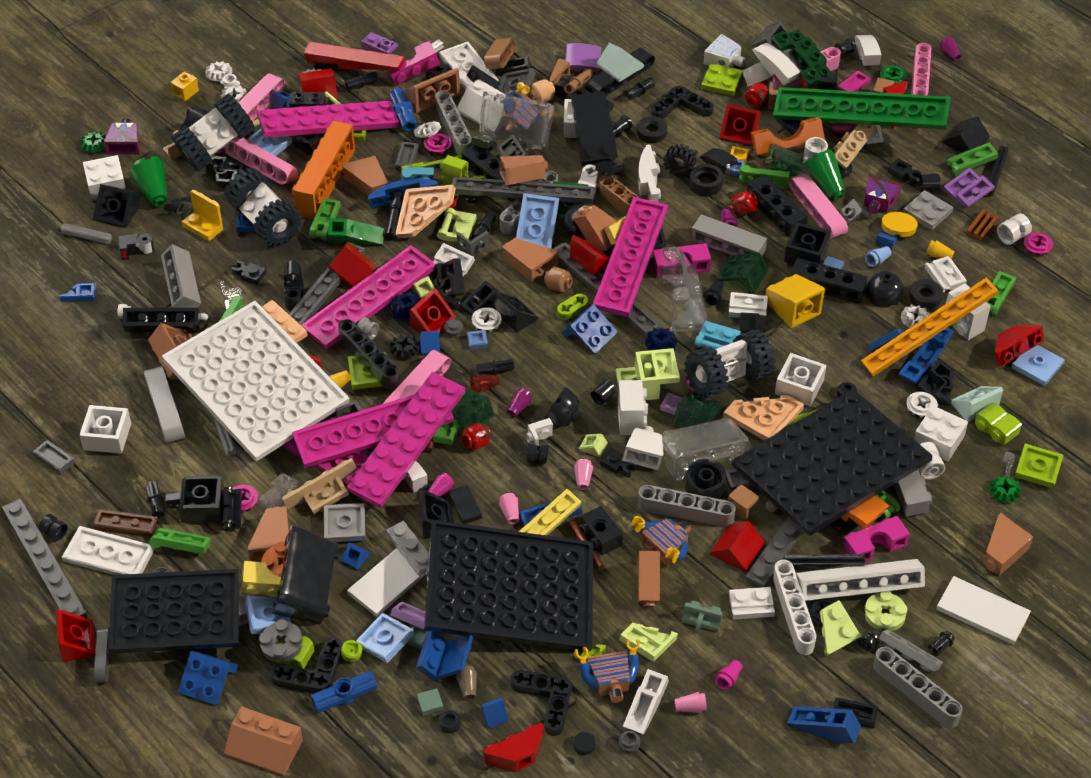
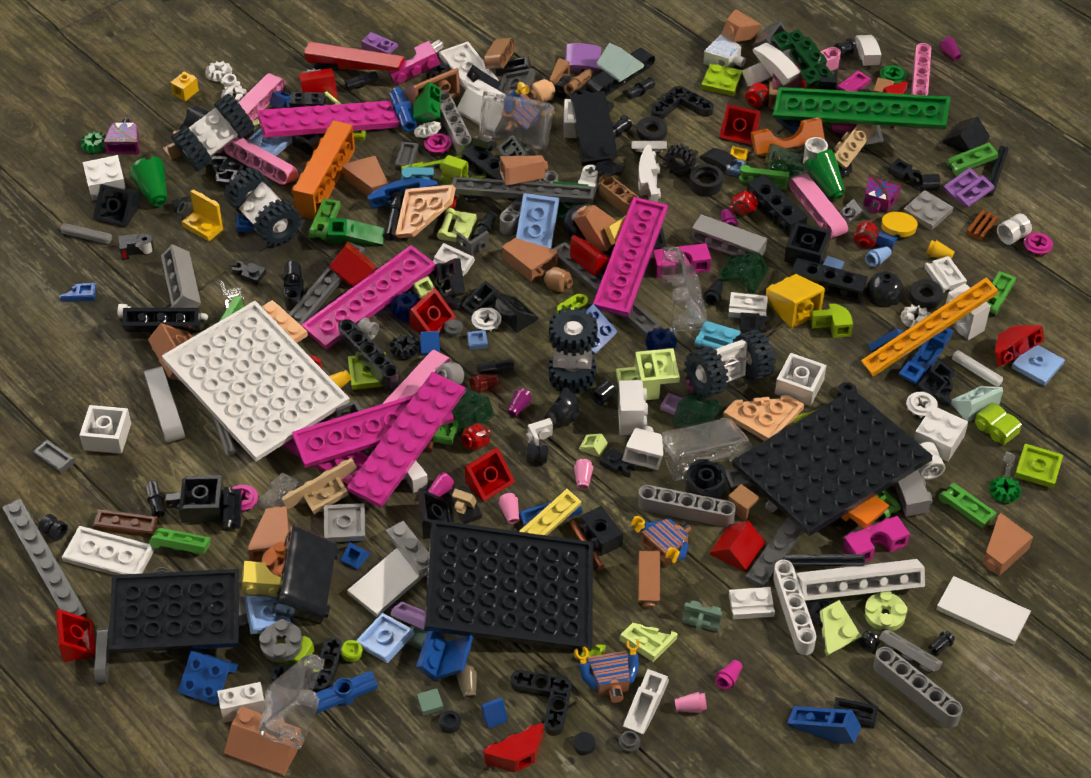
(247, 696): none -> white brick
(291, 703): none -> clear windscreen
(428, 104): none -> green slope
(452, 372): none -> light grey head
(463, 500): none -> tan tile
(488, 475): none -> red slope
(572, 339): none -> black plate
(656, 146): none -> white plate
(740, 27): none -> nougat slope
(836, 318): none -> lime brick
(866, 234): none -> red head
(967, 505): none -> bright green plate
(977, 368): none -> white axle

